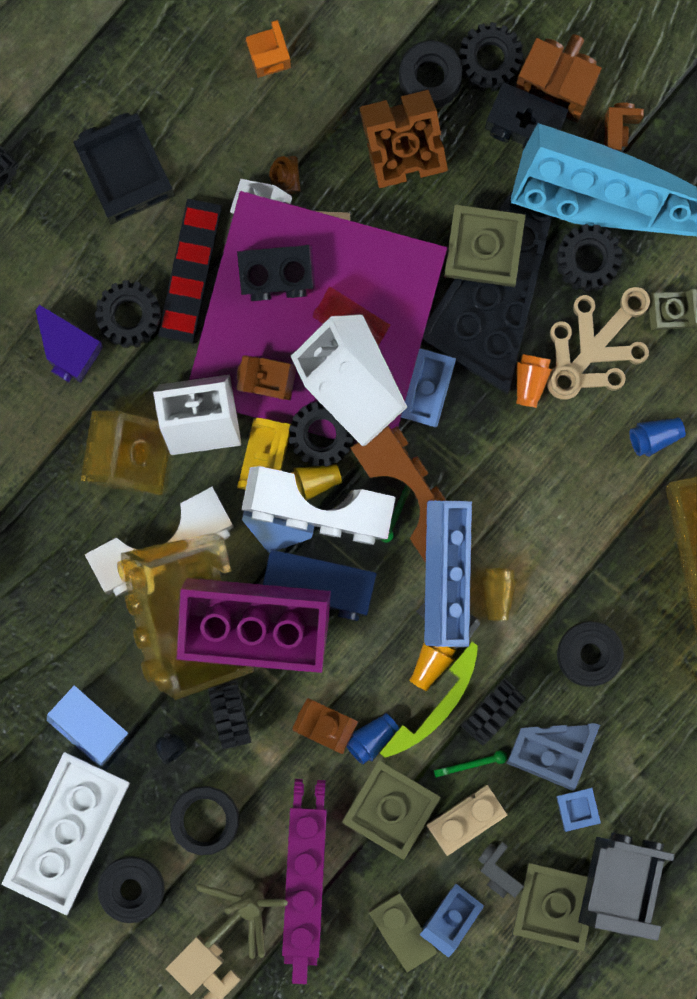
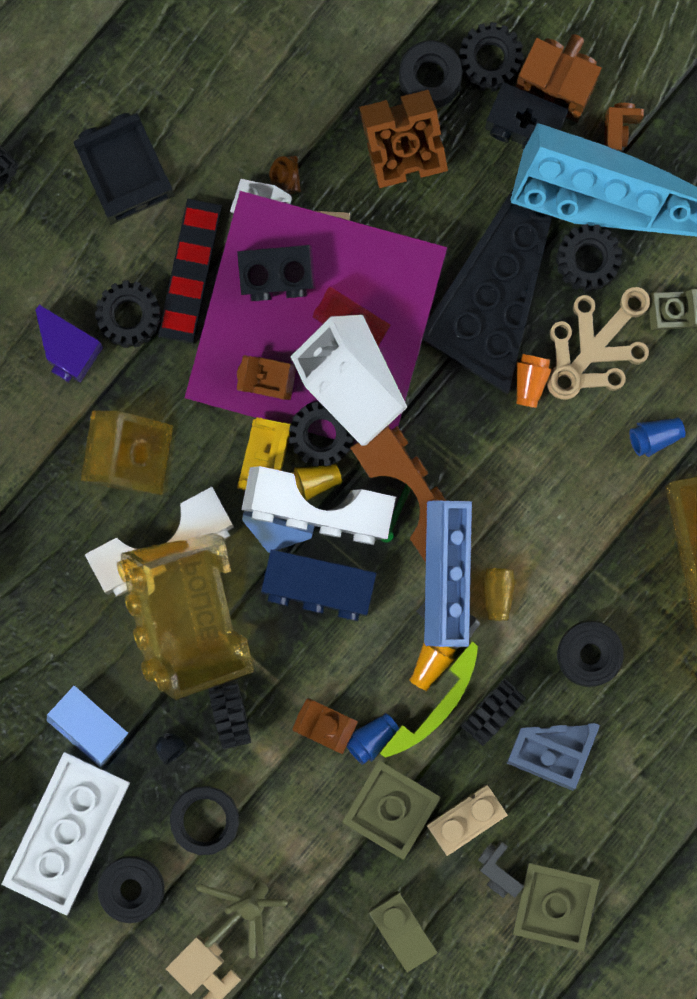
(197, 414): white slope -> none
(253, 625): magenta slope -> none
(269, 51): orange panel -> none
(304, 882): magenta hinge -> none
(428, 387): medium blue plate -> none
(451, 920): medium blue slope -> none
(484, 245): olive plate -> none
(499, 757): green hinge -> none
(578, 809): medium blue plate -> none
(623, 886): panel -> none

